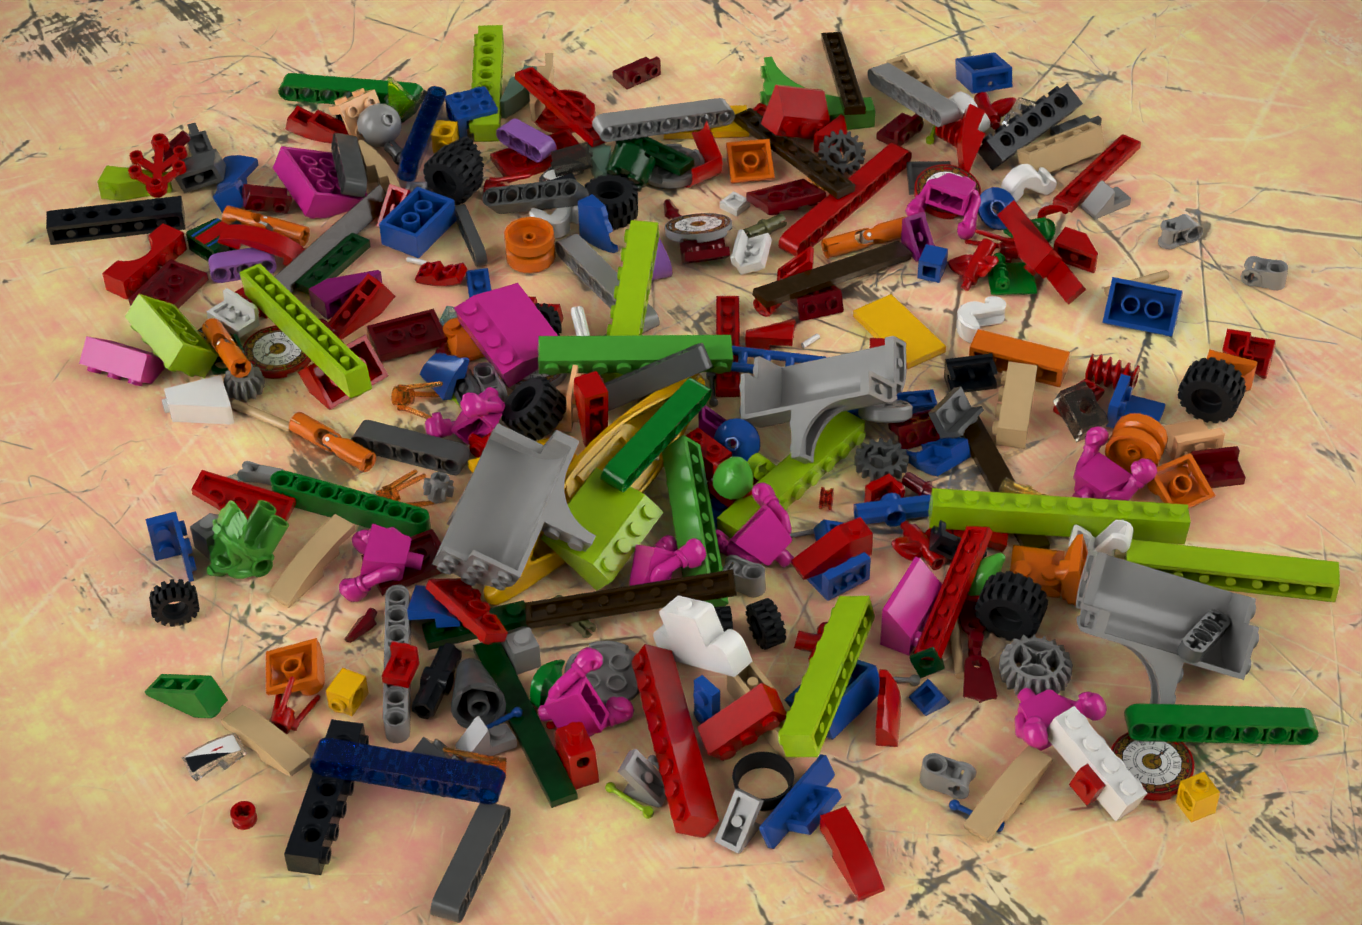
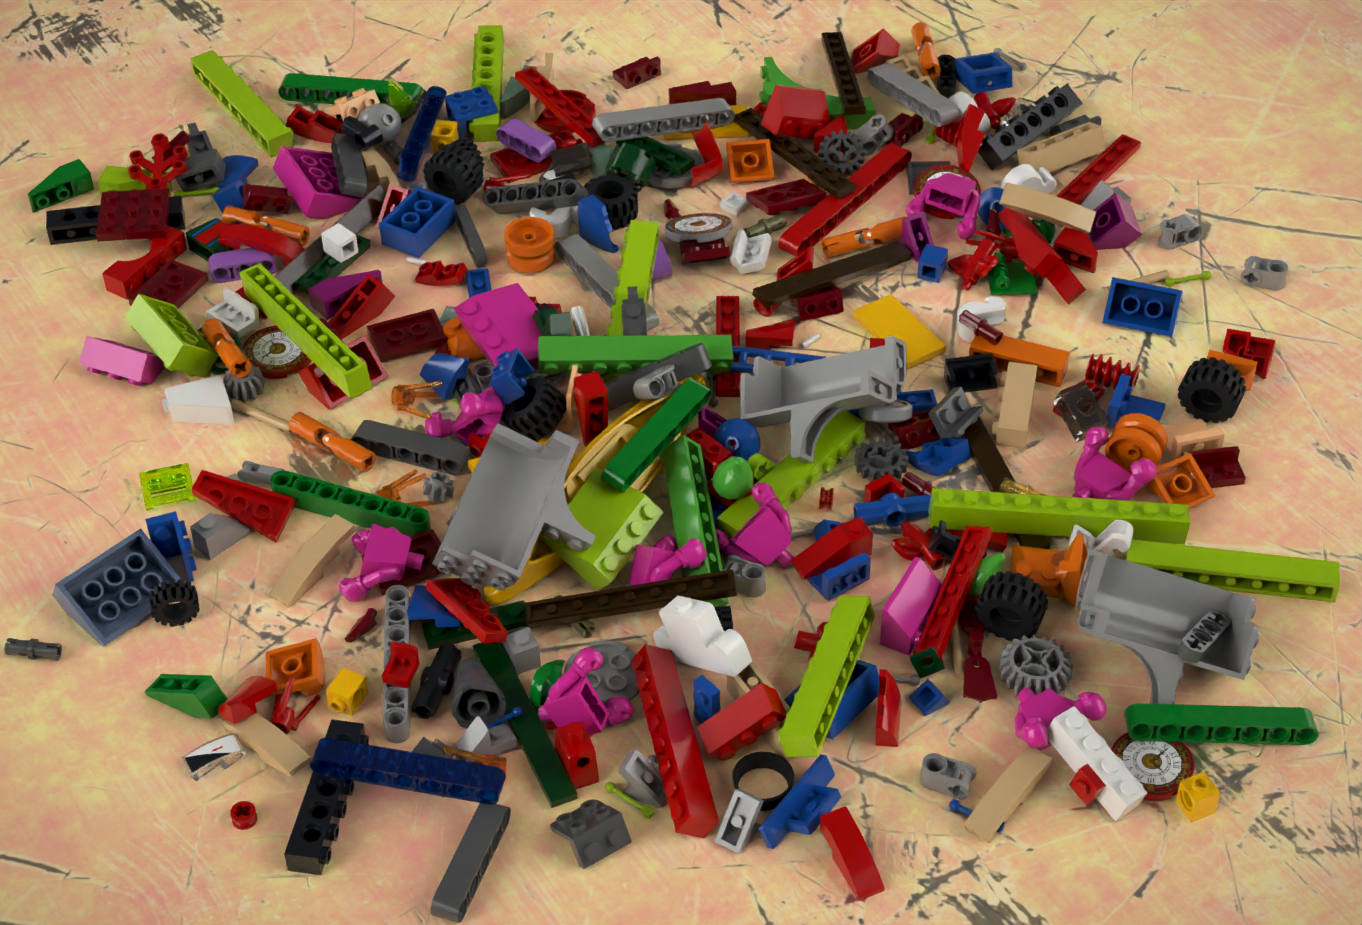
(33, 649): none -> dark grey pin
(62, 184): none -> green slope
(115, 587): none -> sand blue slope
(133, 214): none -> dark red plate
(166, 480): none -> clear neon green plate
(199, 192): none -> lime hinge
(242, 102): none -> lime brick
(242, 701): none -> red slope
(245, 545): bright green helmet -> none
(339, 243): none -> white brick
(363, 135): none -> black piece
(509, 375): none -> blue window
(553, 323): none -> dark green slope
(565, 143): none -> red arm
(593, 831): none -> dark grey bracket
(634, 314): none -> dark grey hinge
(656, 384): none -> light grey piece
(702, 91): none -> dark red slope
(765, 623): black tyre -> none
(872, 135): none -> light grey piece
(874, 52): none -> red slope
(926, 51): none -> orange piece
(946, 71): none -> black beam
(980, 327): none -> dark red axle
(993, 224): none -> dark red bar
(1022, 66): none -> light grey hinge
(1047, 207): none -> tan slope
(1114, 224): none -> magenta slope
(1170, 281): none -> lime hinge

